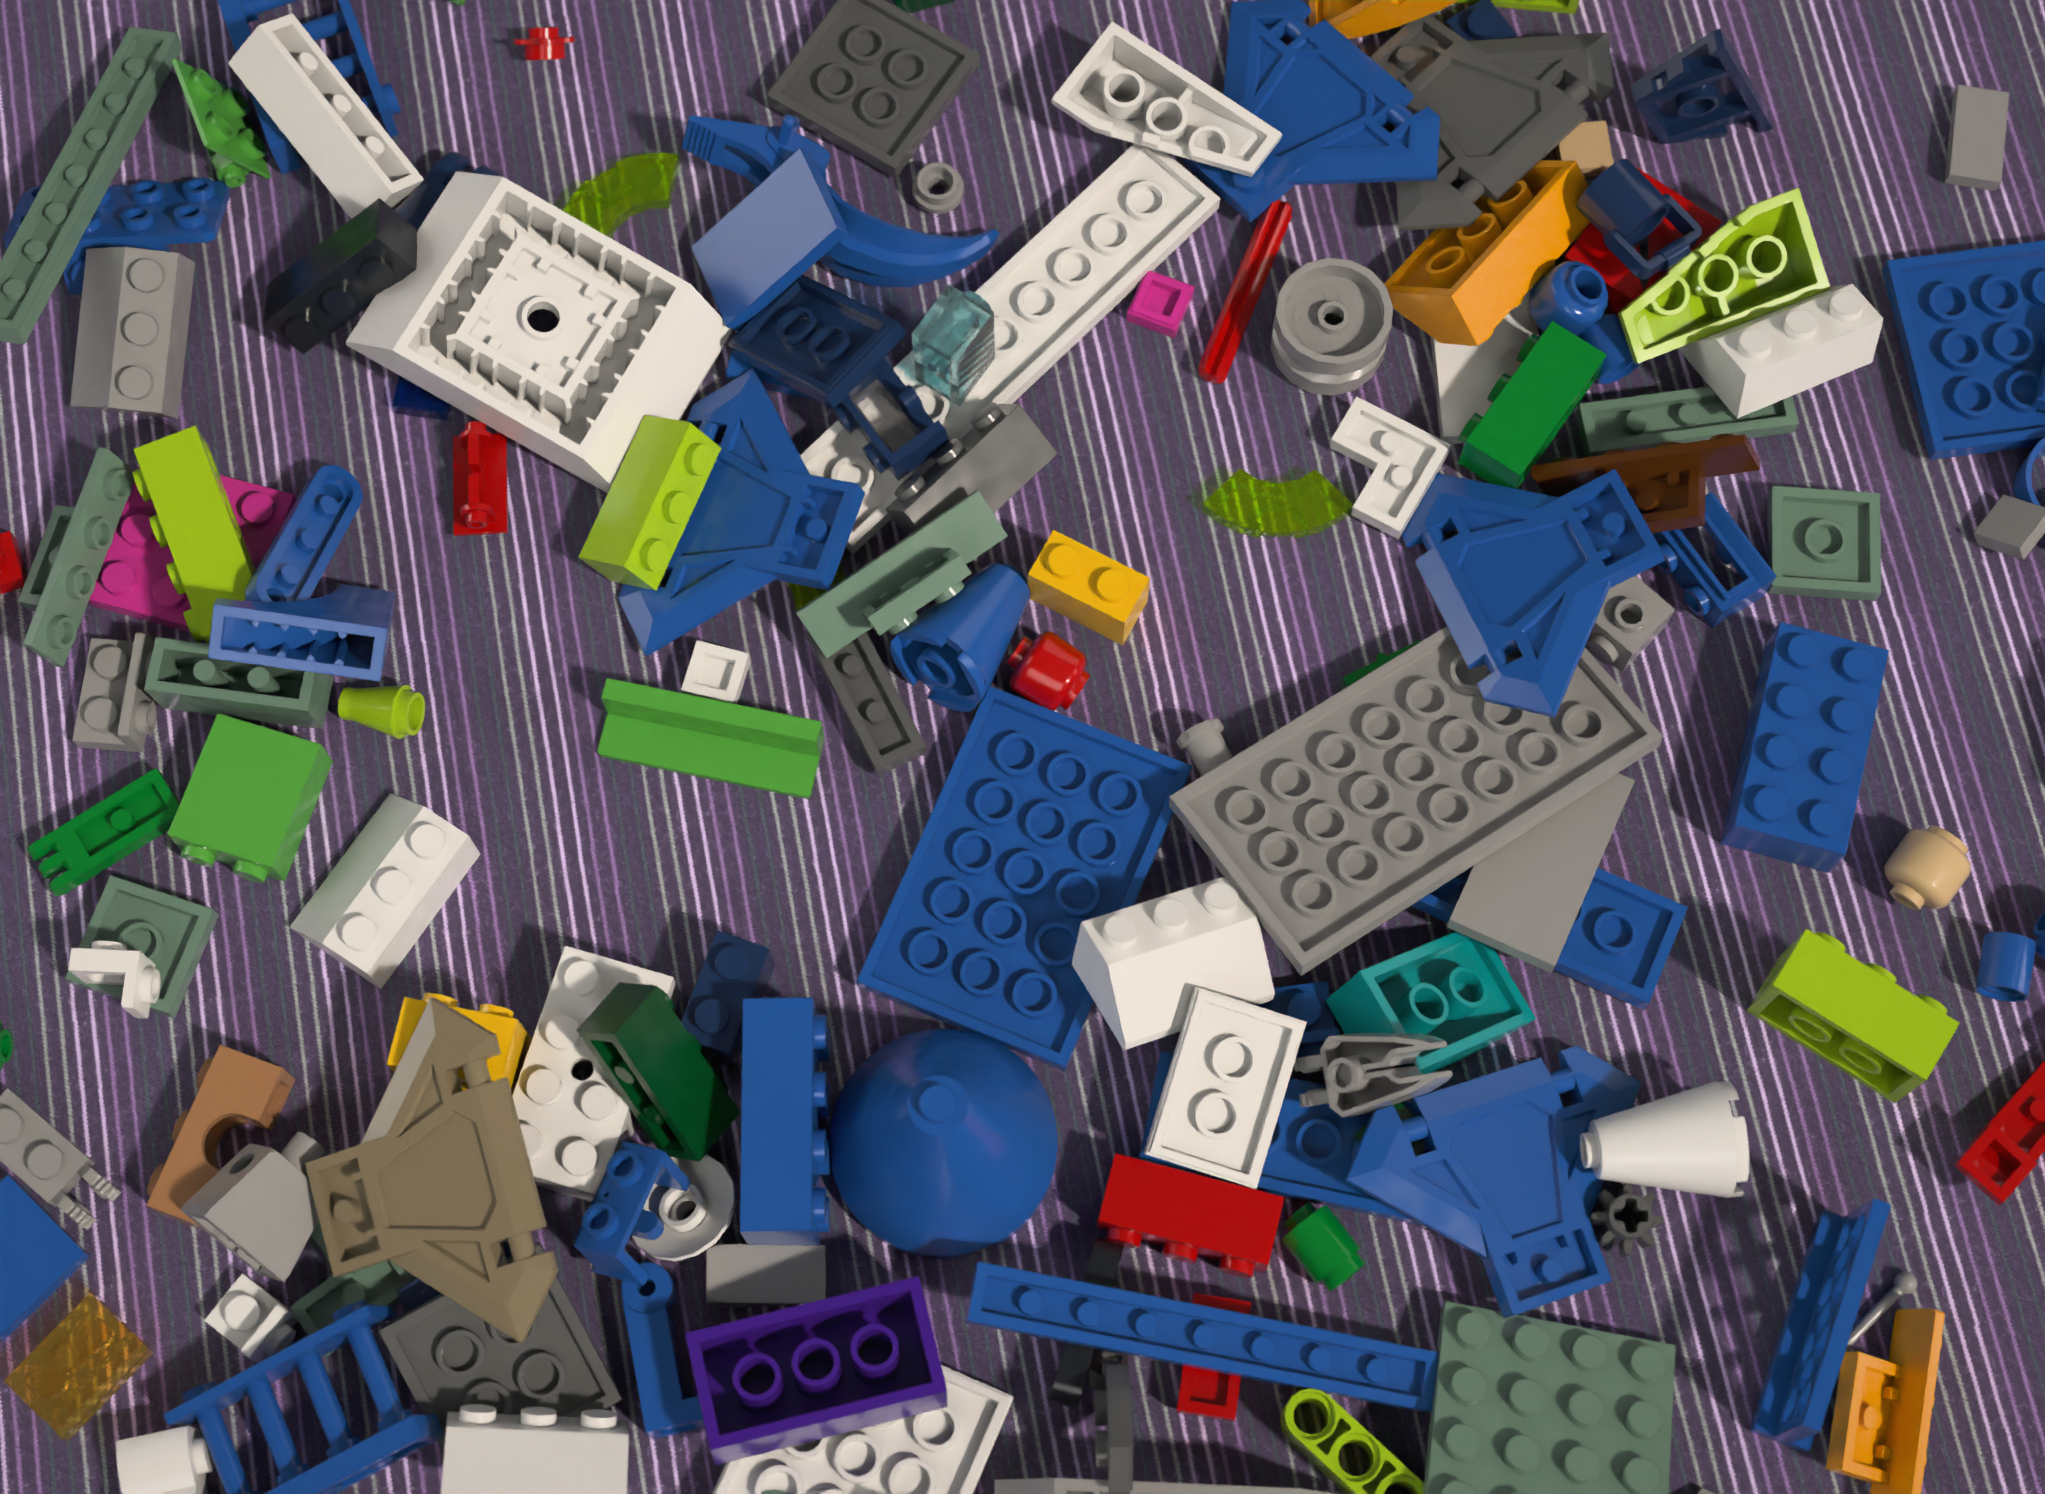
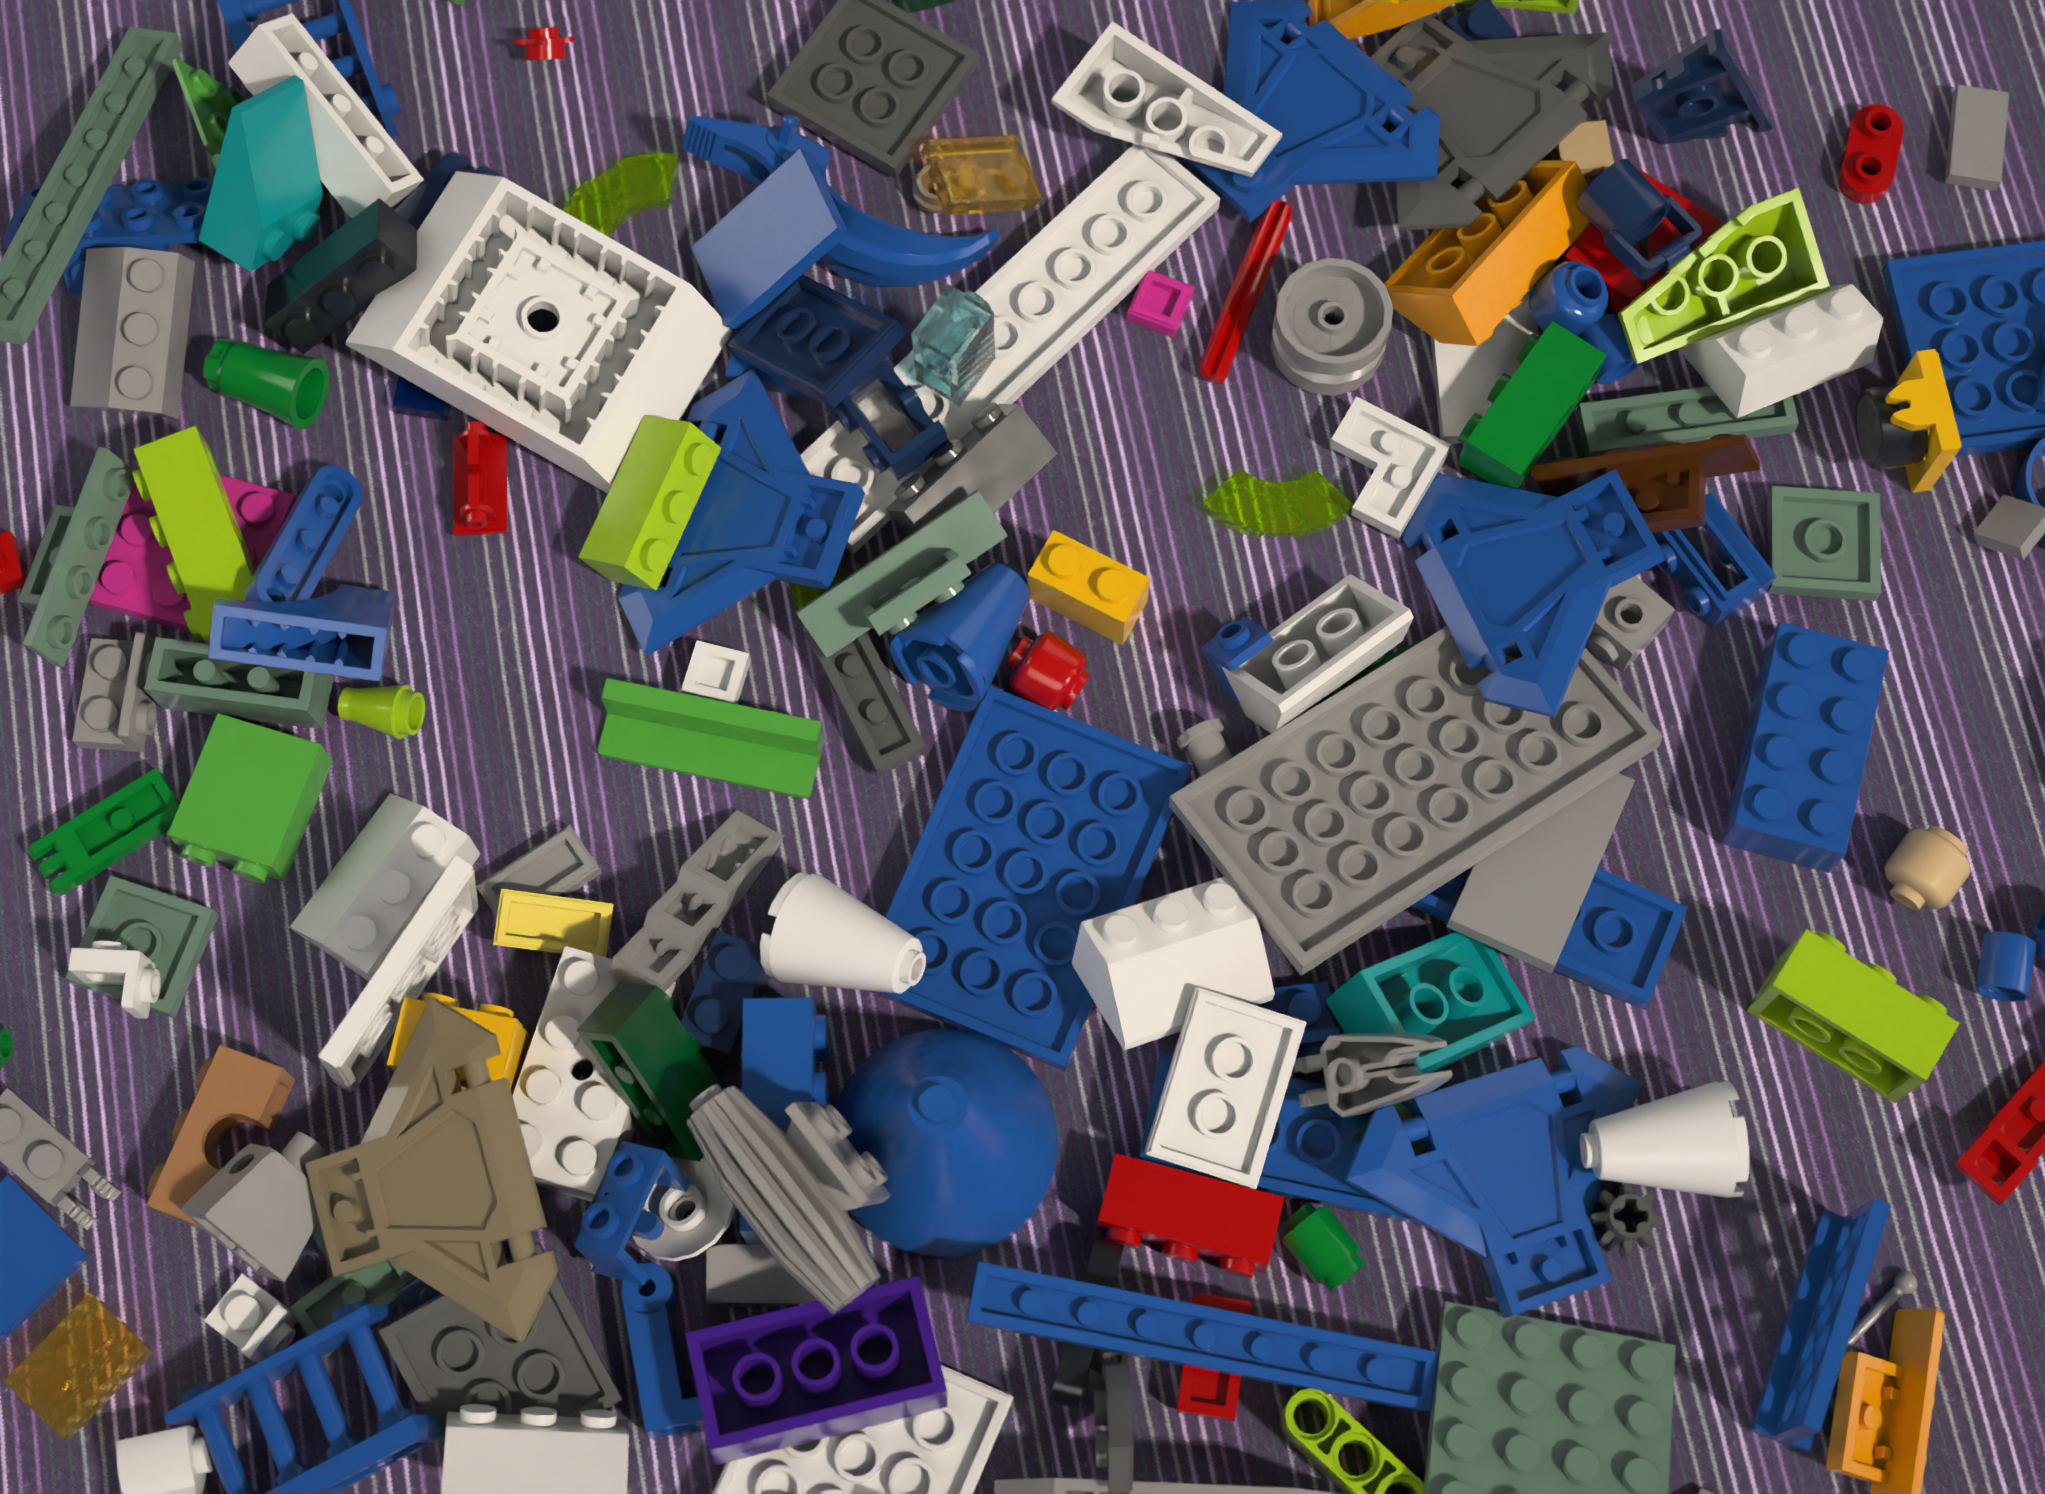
(265, 179): none -> teal slope
(269, 380): none -> green plant
(401, 975): none -> white tile
(550, 868): none -> light grey tile
(552, 923): none -> light yellow tile
(697, 903): none -> light grey slope
(794, 1187): none -> light grey plate
(837, 941): none -> white cone
(981, 175): none -> clear yellow plate
(1232, 647): none -> blue bracket
(1318, 652): none -> white slope
(1872, 150): none -> red plate
(1904, 418): none -> piece

